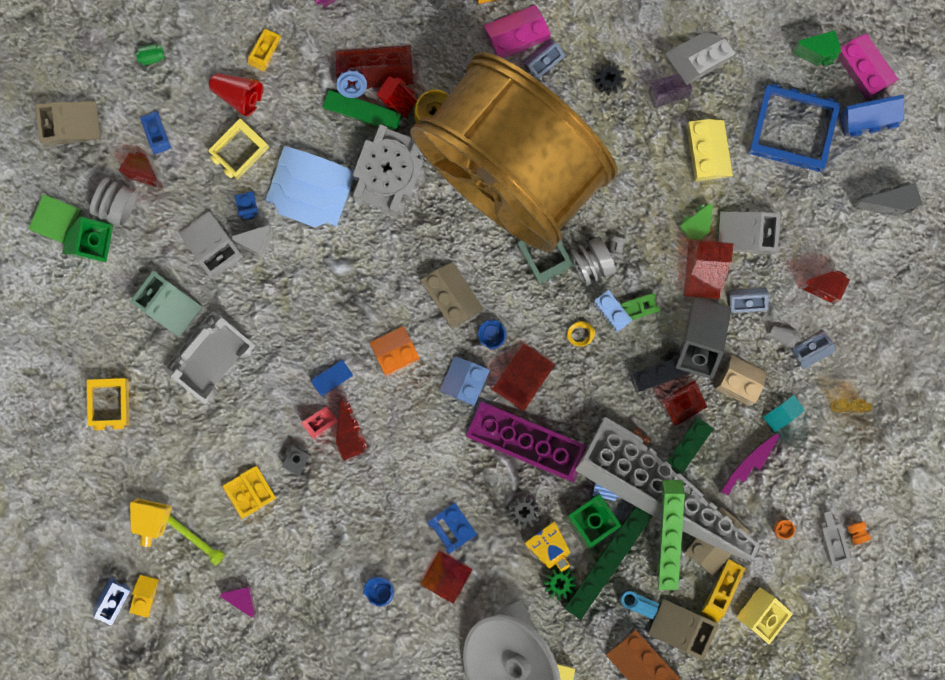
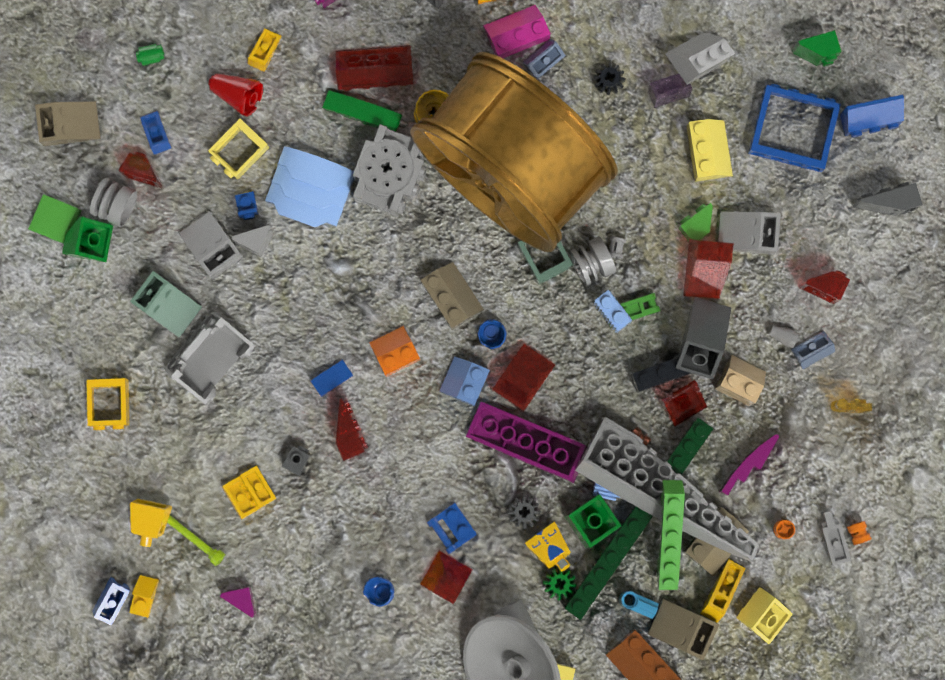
(319, 422): coral slope -> none
(349, 90): medium blue gear -> none
(396, 96): red brick -> none
(588, 340): yellow piece -> none
(748, 300): sand blue slope -> none
(783, 414): teal slope -> none
(866, 66): dark pink slope -> none

